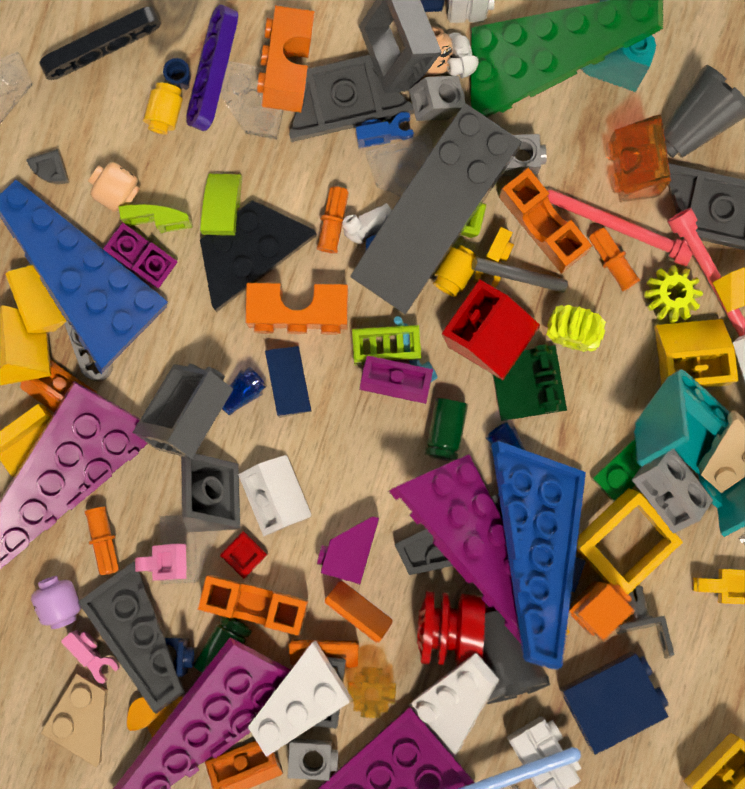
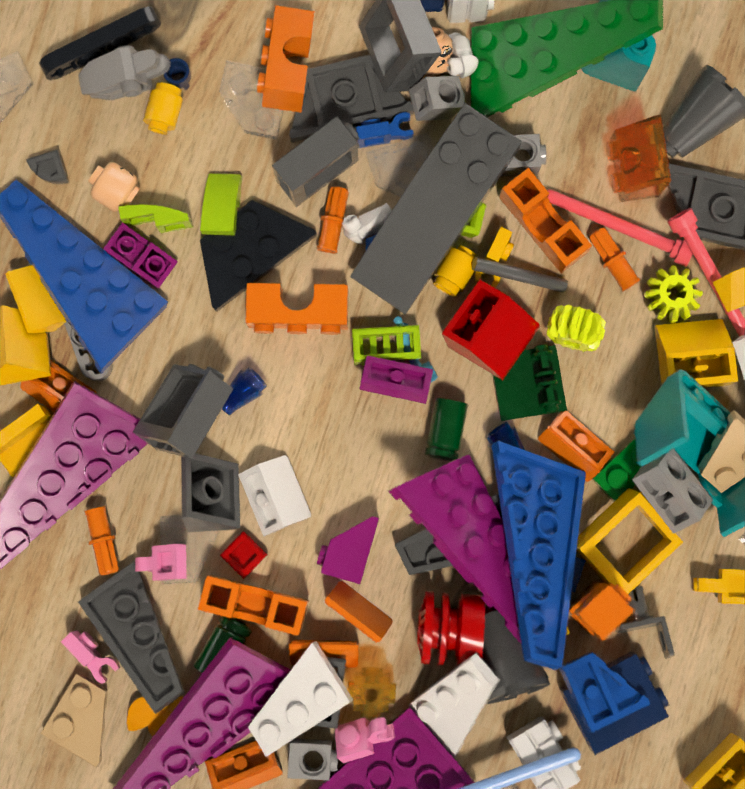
(56, 602): lavender head -> none
(122, 73): none -> light grey hinge
(184, 653): dark blue bracket -> none
(212, 68): dark purple beam -> none
(288, 381): dark blue slope -> none
(317, 161): none -> dark grey window
(357, 737): none -> bright pink plate
(576, 445): none -> orange slope
(599, 692): none -> blue wing

